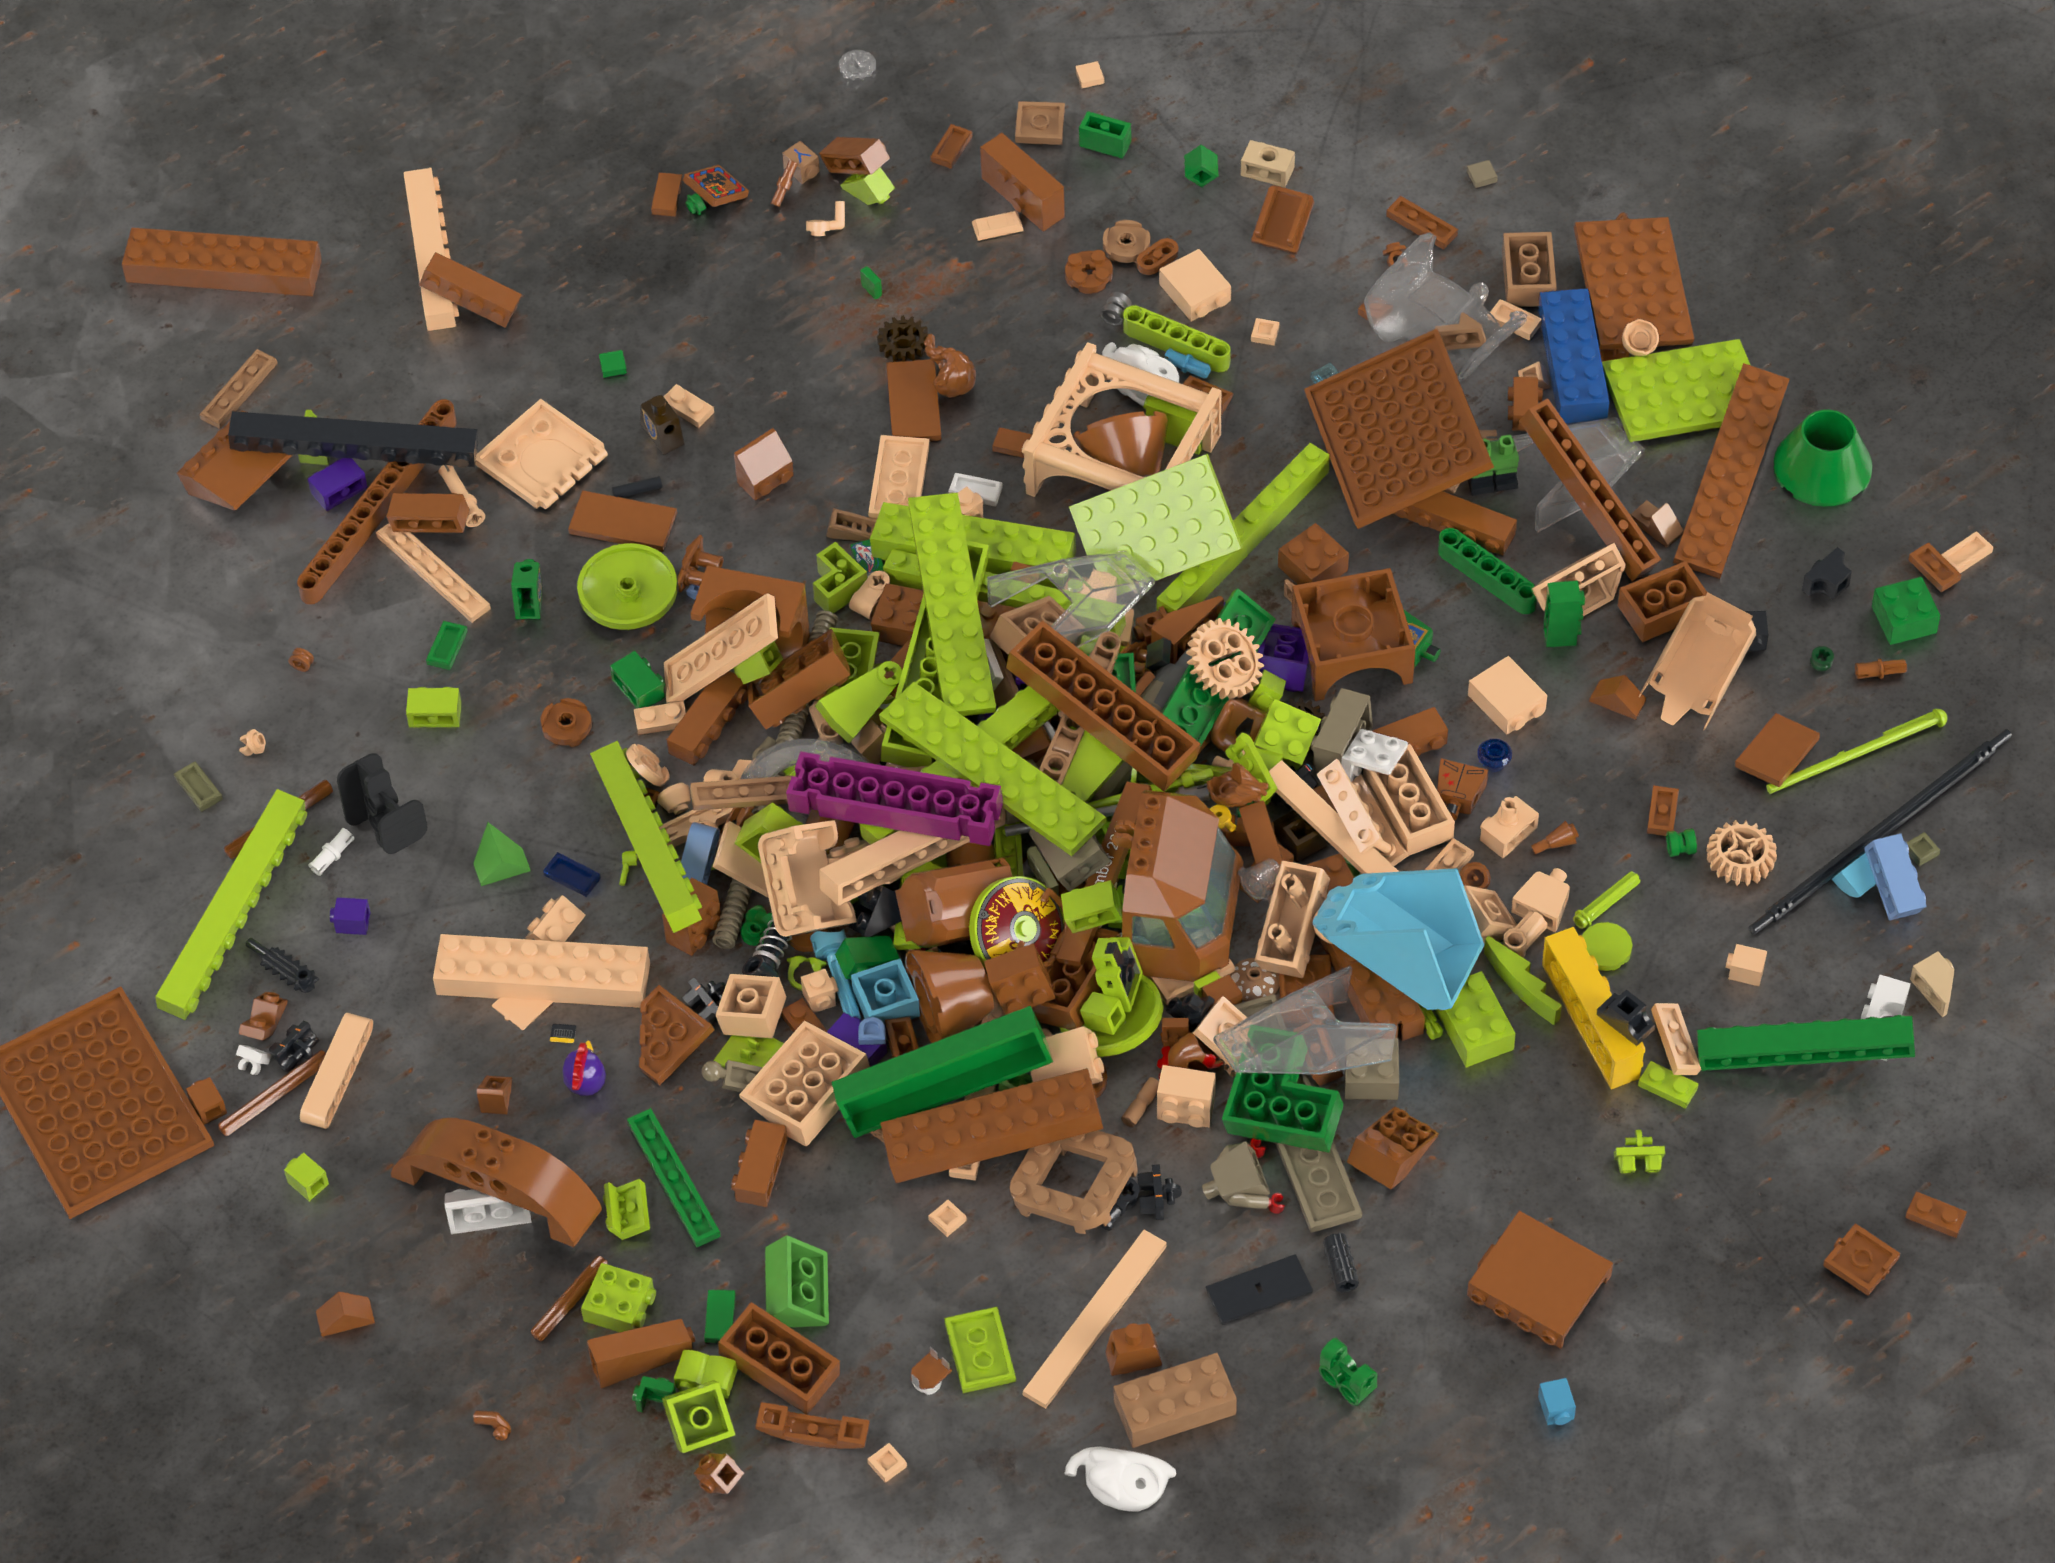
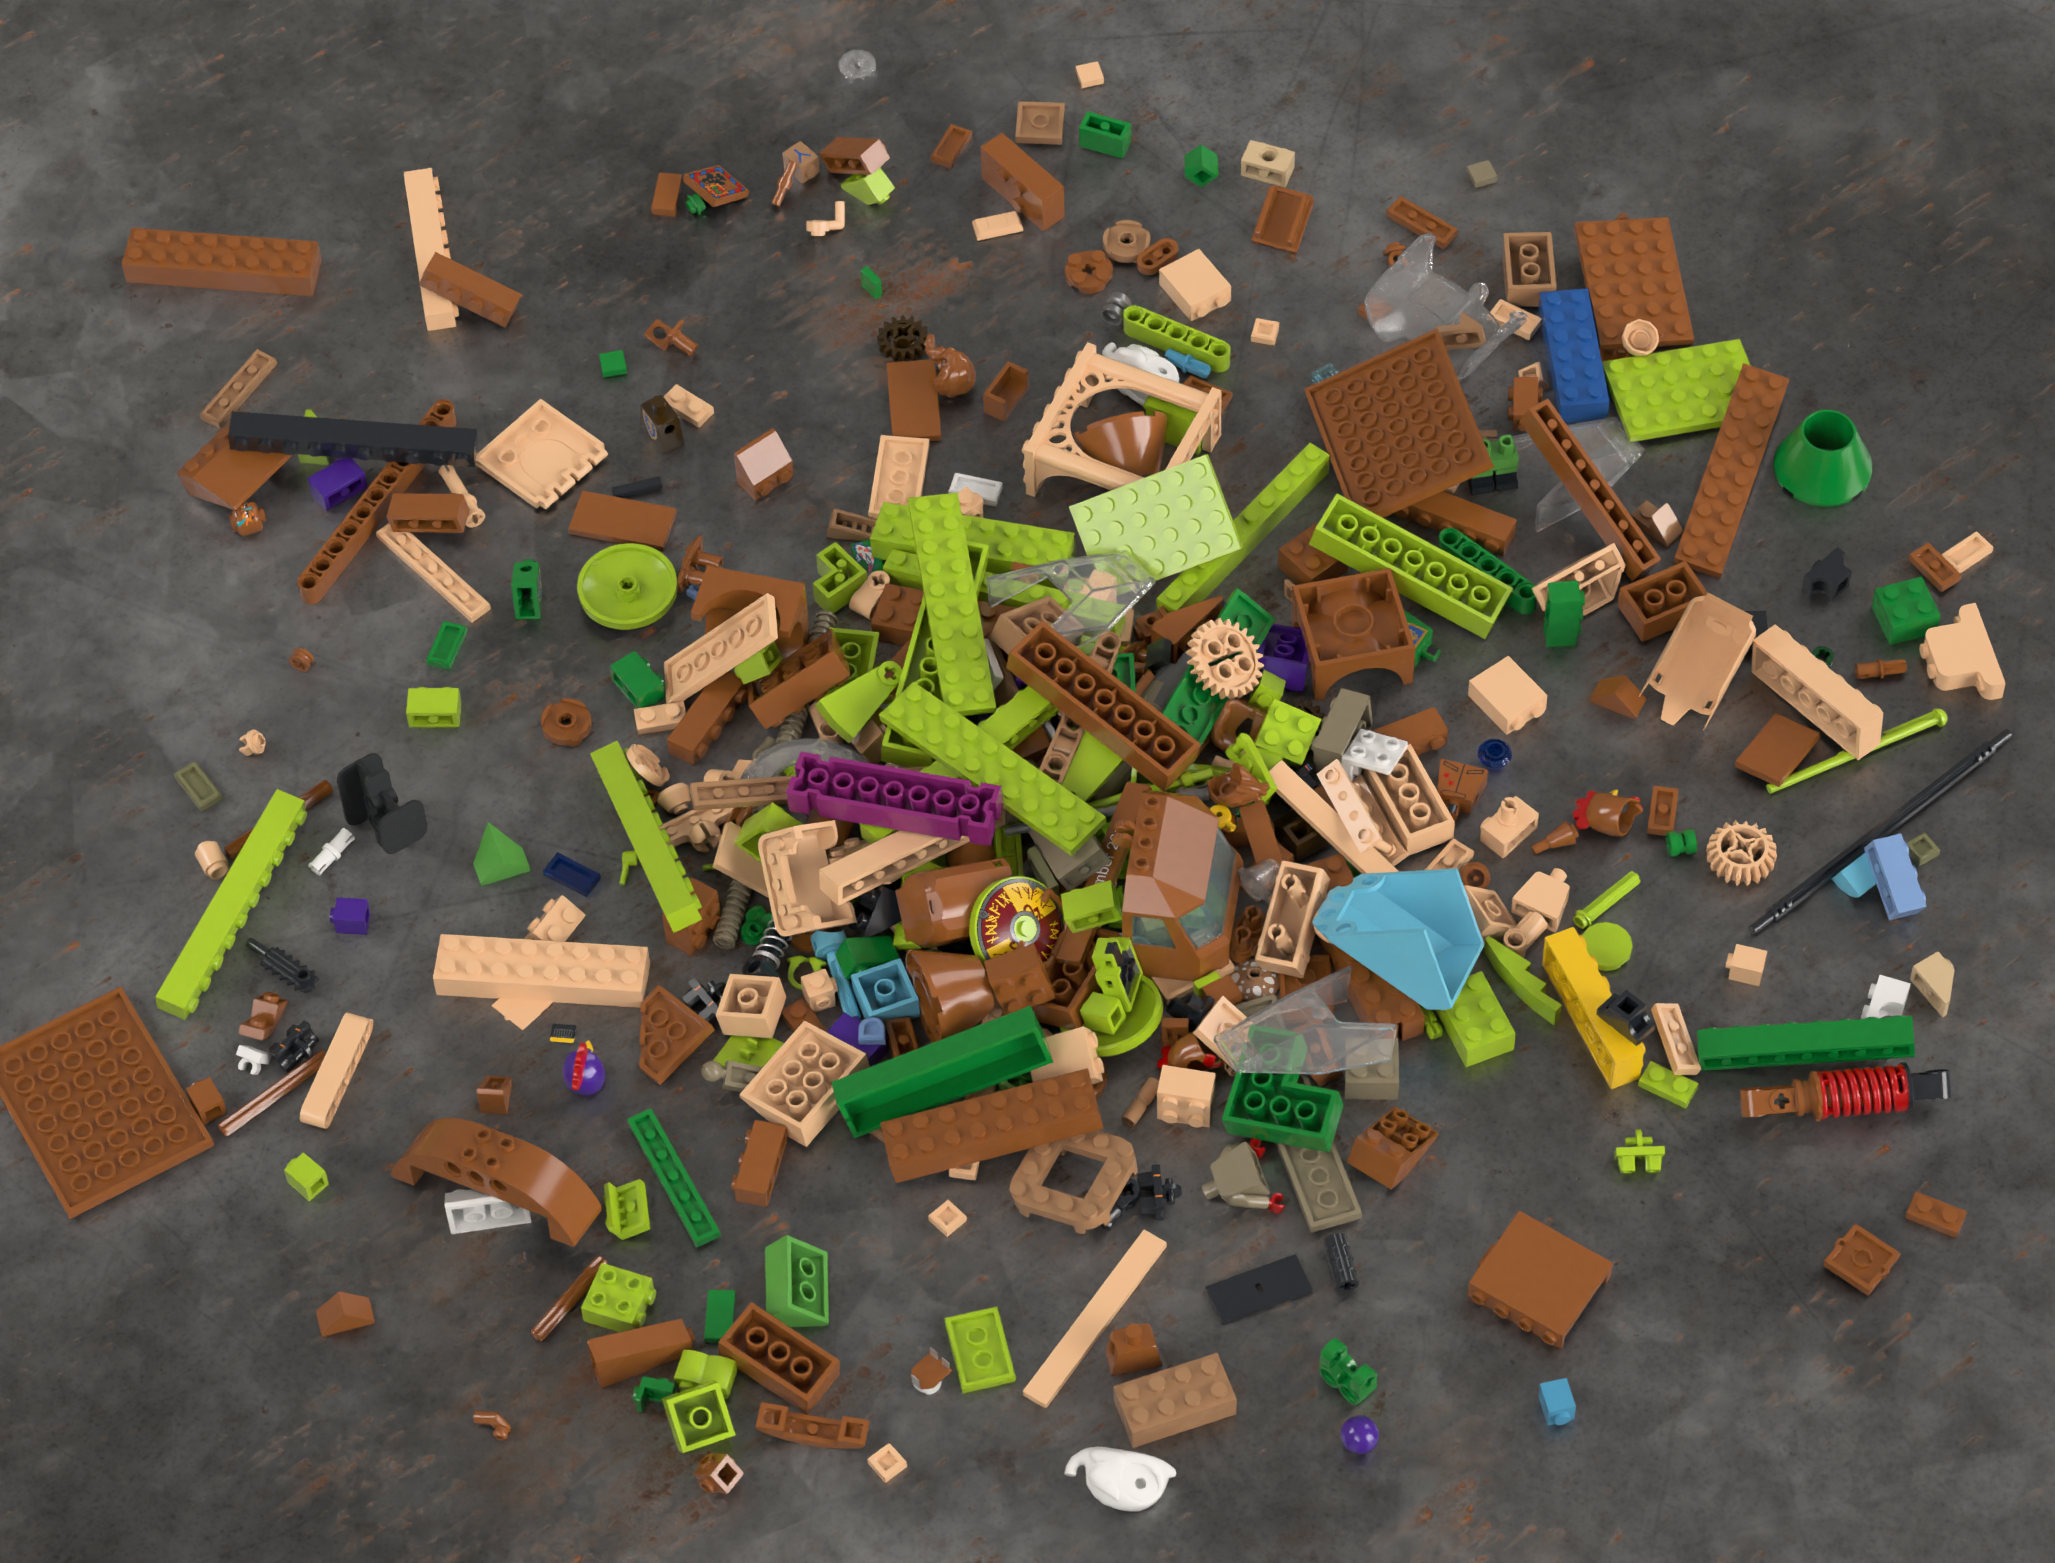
(212, 859): none -> light nougat brick
(247, 519): none -> dark orange head
(673, 336): none -> dark orange bracket
(700, 851): medium blue beam -> none
(1006, 391): none -> dark orange panel
(1010, 442): dark orange tile -> none
(1246, 934): none -> dark orange connector
(1359, 1434): none -> dark purple piece
(1418, 567): none -> lime brick
(1604, 813): none -> dark orange piece
(1817, 692): none -> light nougat brick
(1849, 1091): none -> piece
(1963, 656): none -> light nougat brick

